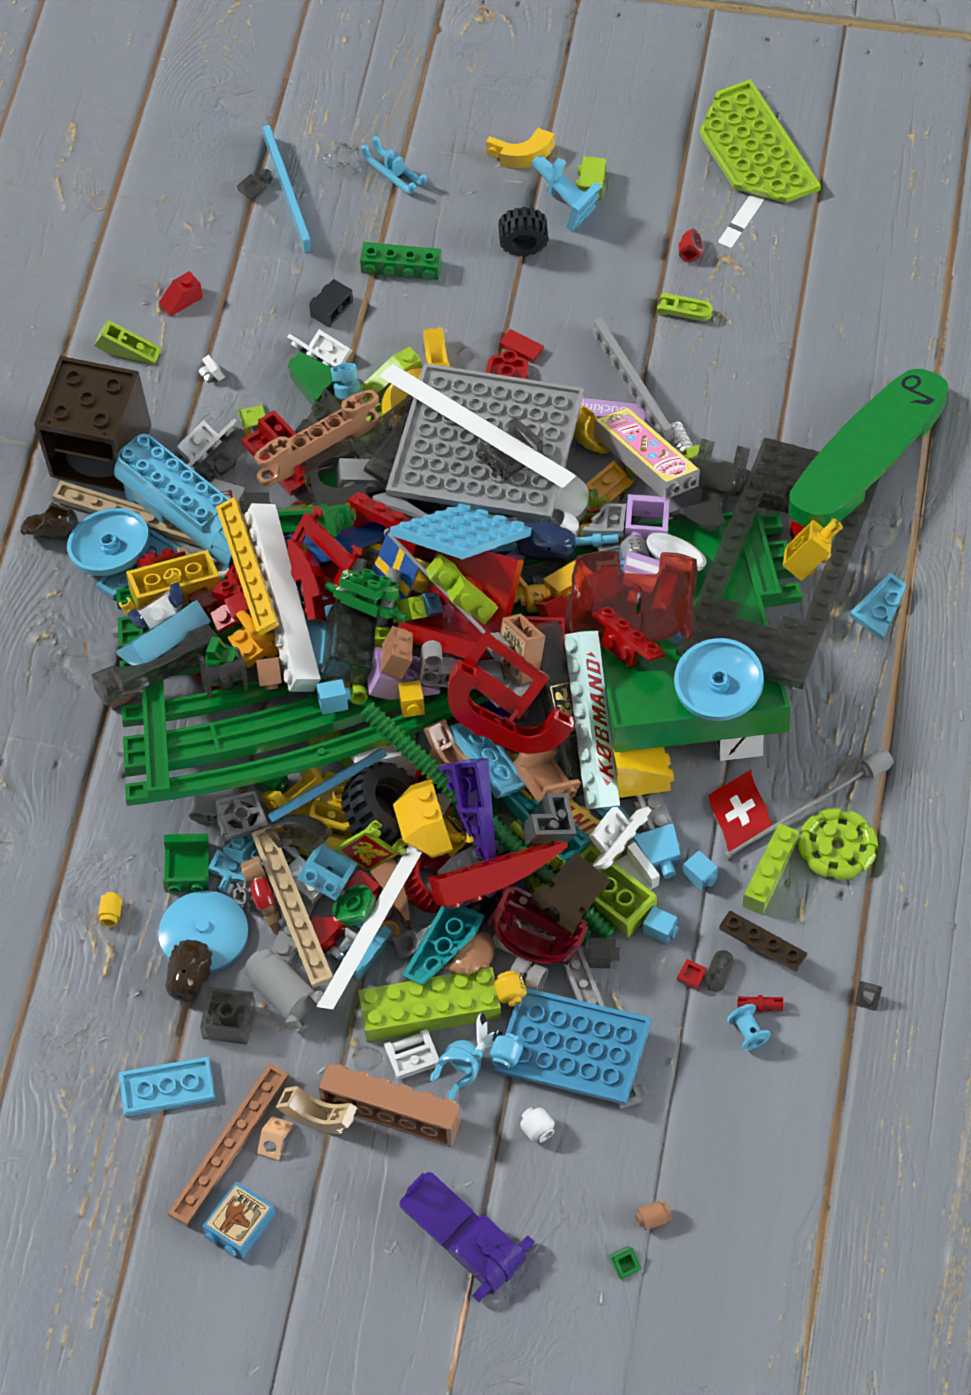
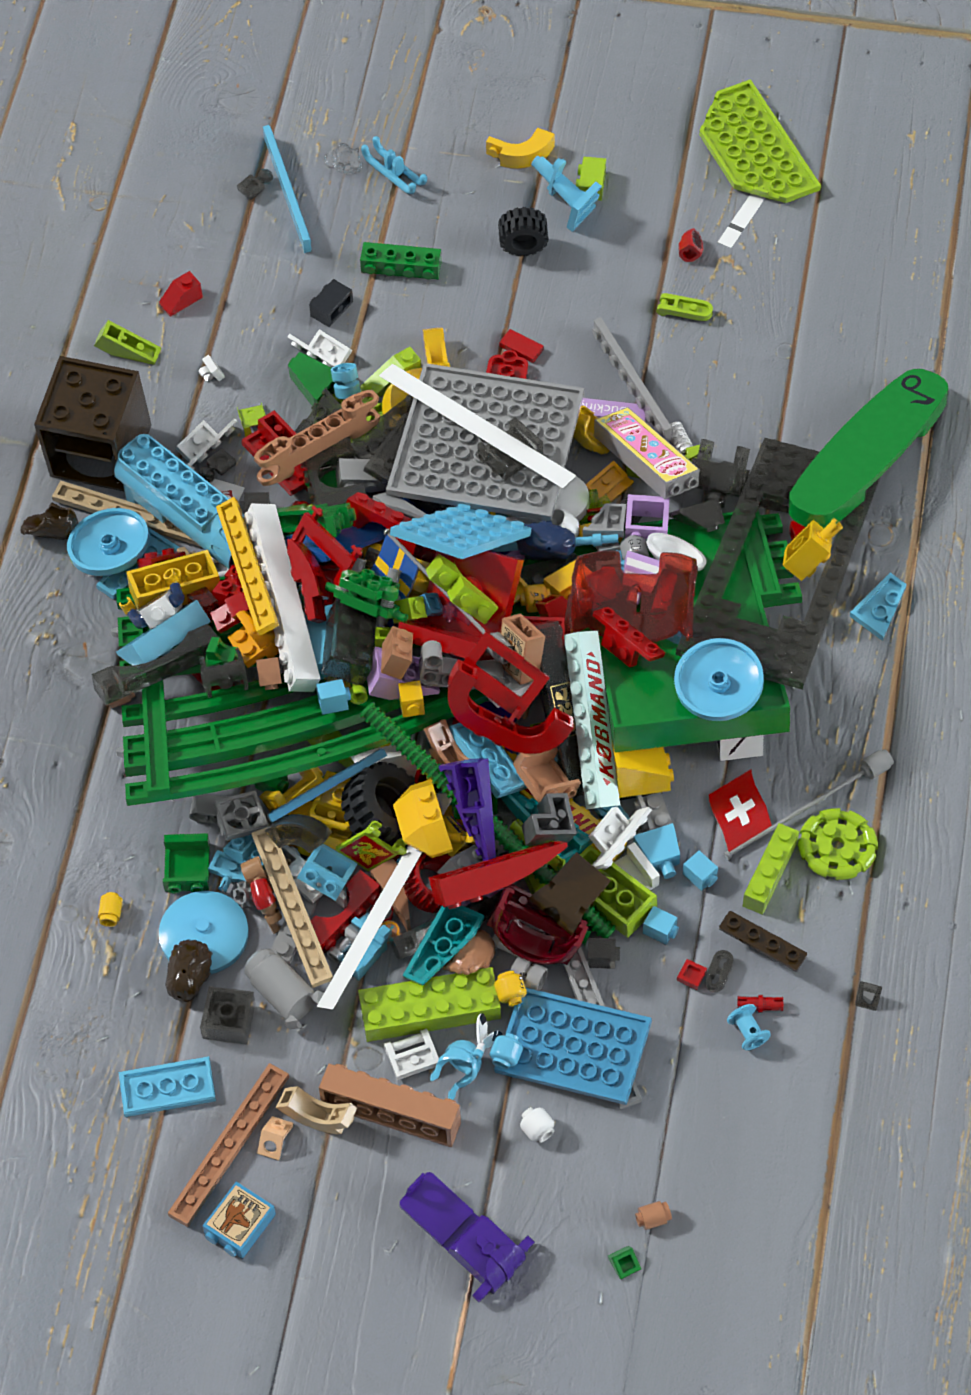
(354, 905): green tile -> none

